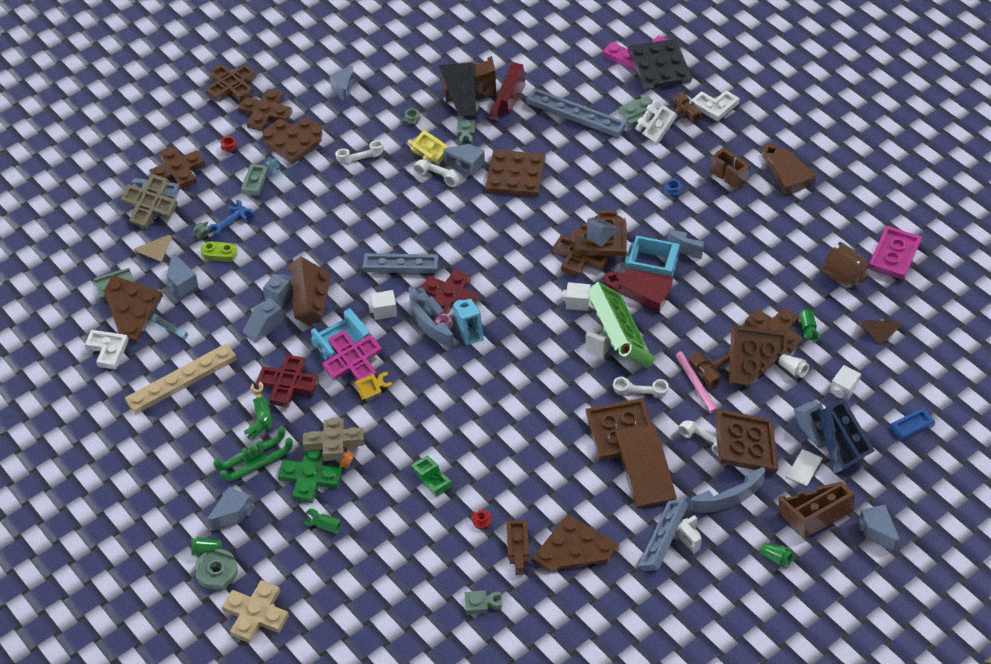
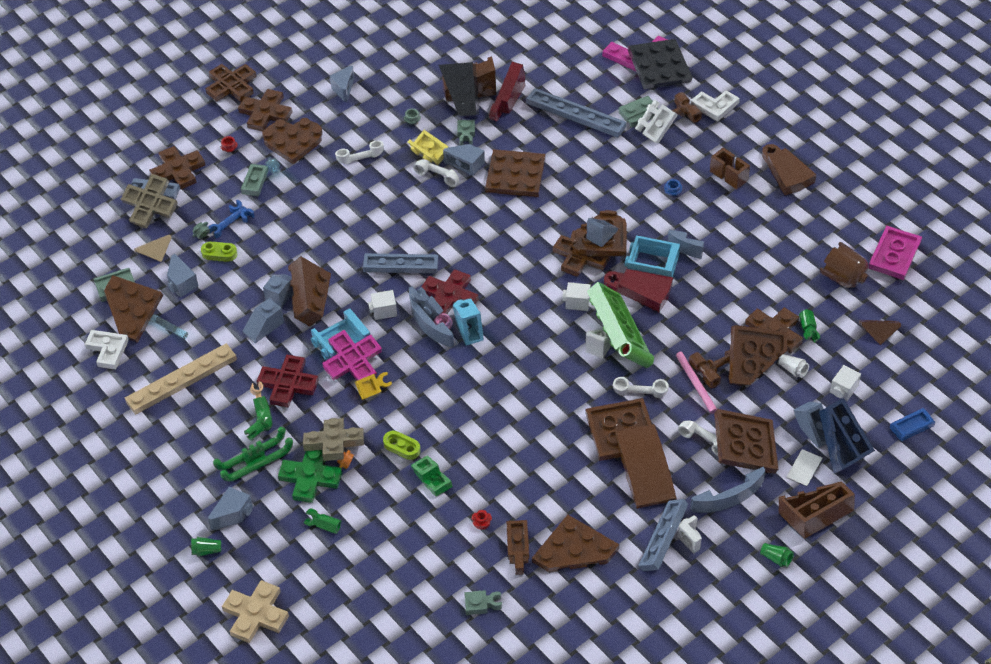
(216, 580): sand green plate -> none
(402, 446): none -> lime plate
(878, 527): sand blue slope -> none

